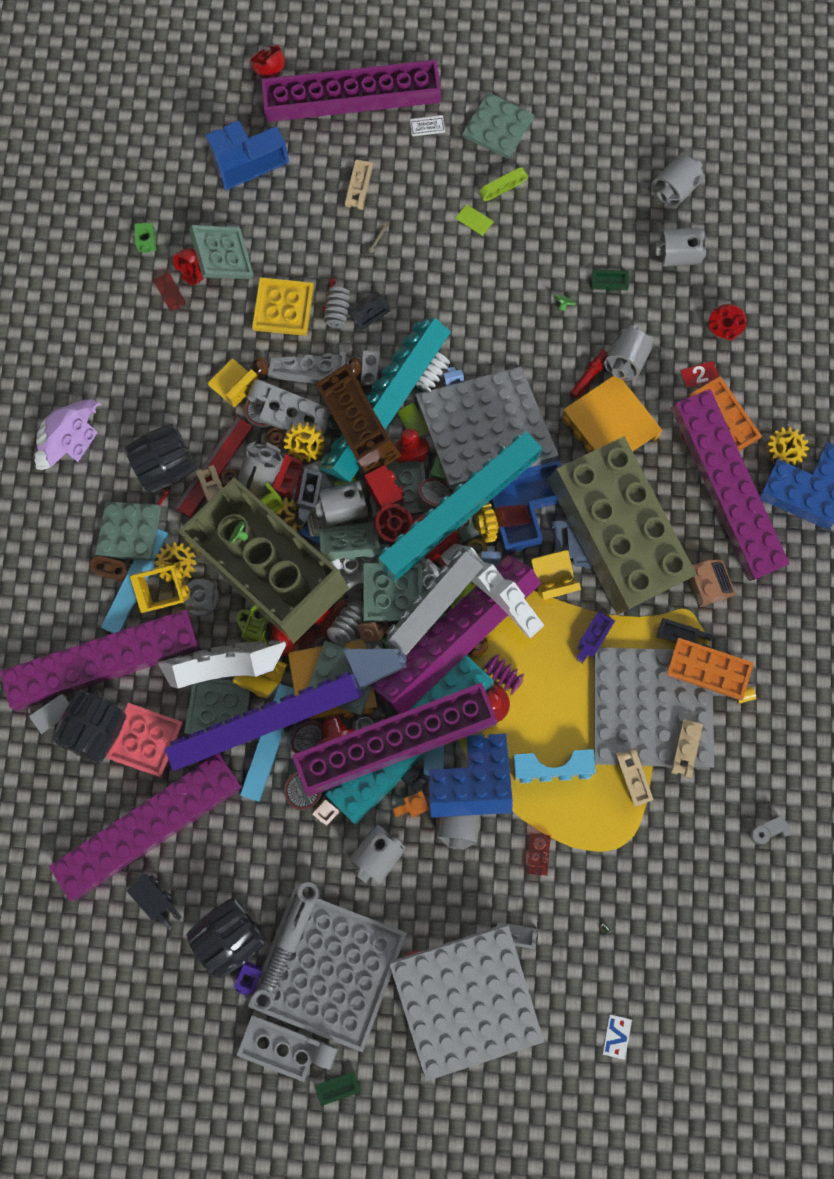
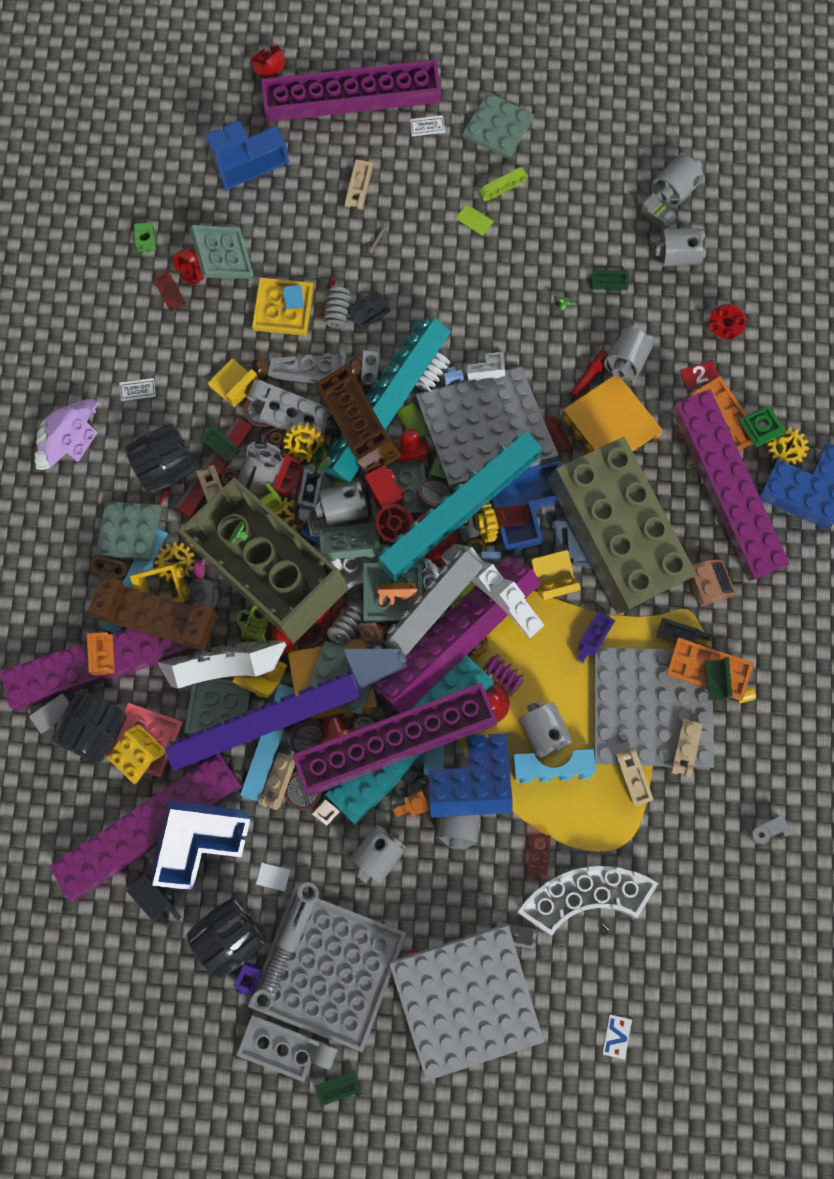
(100, 653): none -> orange hinge
(135, 753): none -> yellow bracket
(137, 389): none -> white sticker
(152, 614): none -> reddish brown plate
(187, 833): none -> piece
(199, 568): none -> dark pink tile
(220, 444): none -> dark green tile
(273, 877): none -> white sticker
(277, 781): none -> tan plate
(293, 297): none -> dark azure slope
(322, 458): none -> dark green tile
(404, 591): none -> orange plate
(492, 368): none -> white plate
(545, 728): none -> light grey cylinder
(557, 434): none -> clear red tile
(585, 890): none -> white brick
(657, 212): none -> light grey leg
(718, 679): none -> dark green panel
(762, 435): none -> green piece

